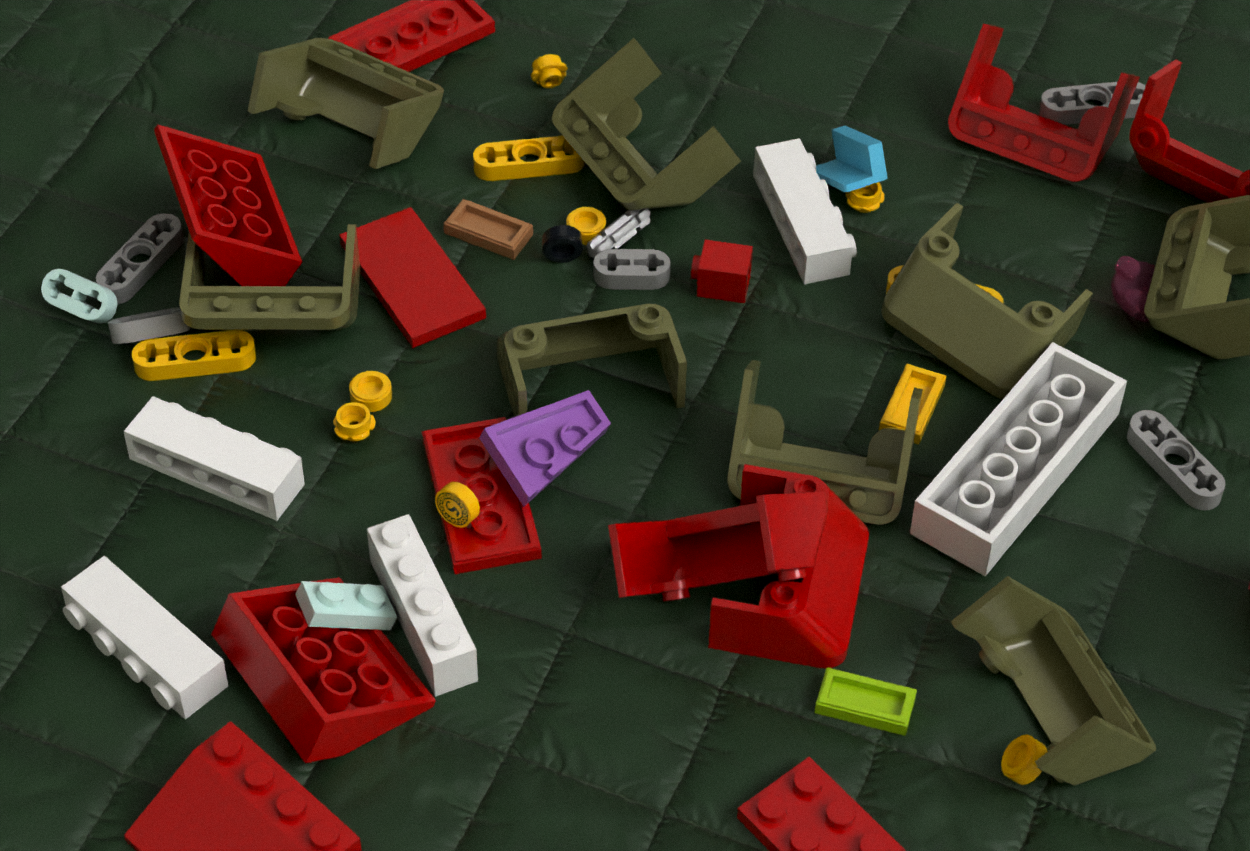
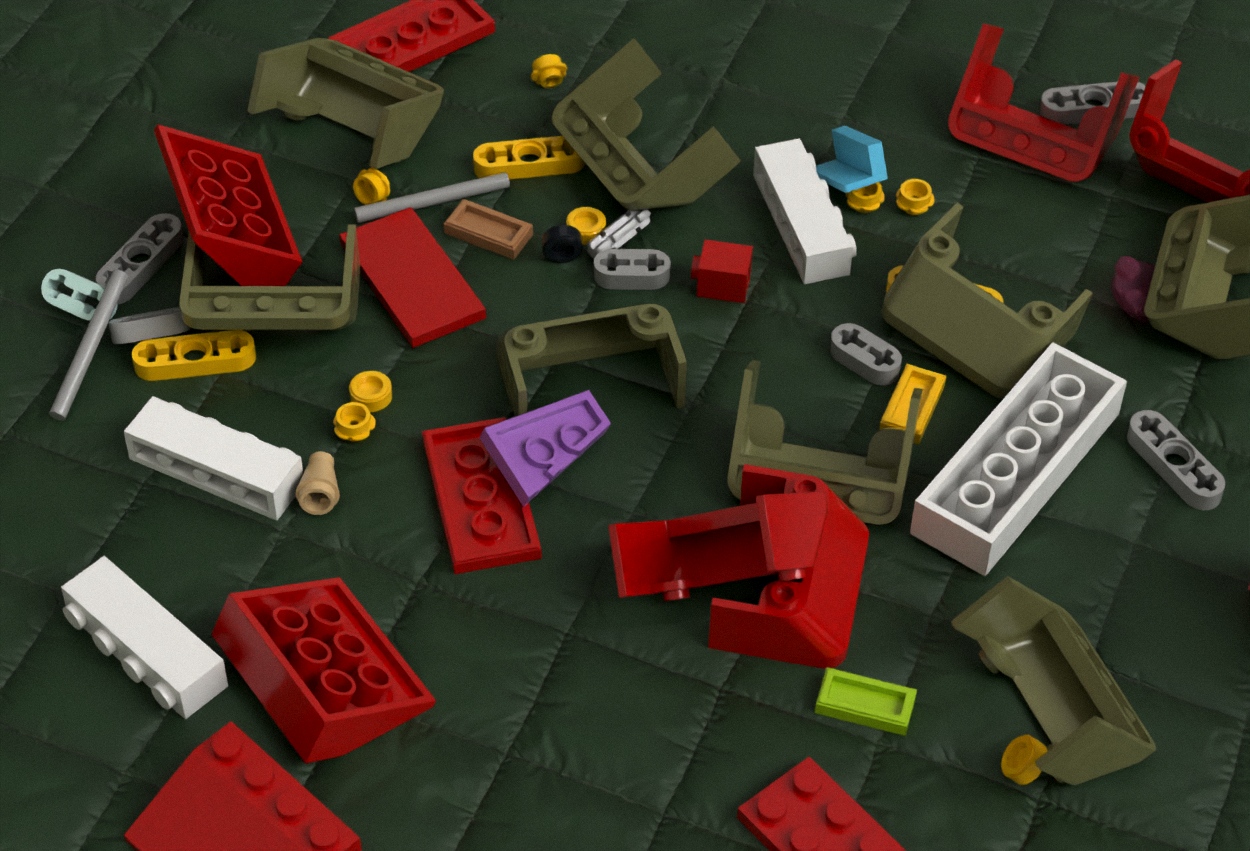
(88, 345): none -> light grey bar
(318, 486): none -> tan cone
(345, 605): light aqua plate -> none
(371, 186): none -> yellow plate
(422, 605): white brick -> none
(432, 197): none -> light grey bar
(457, 504): yellow tile -> none
(865, 354): none -> light grey beam
(915, 196): none -> yellow plate

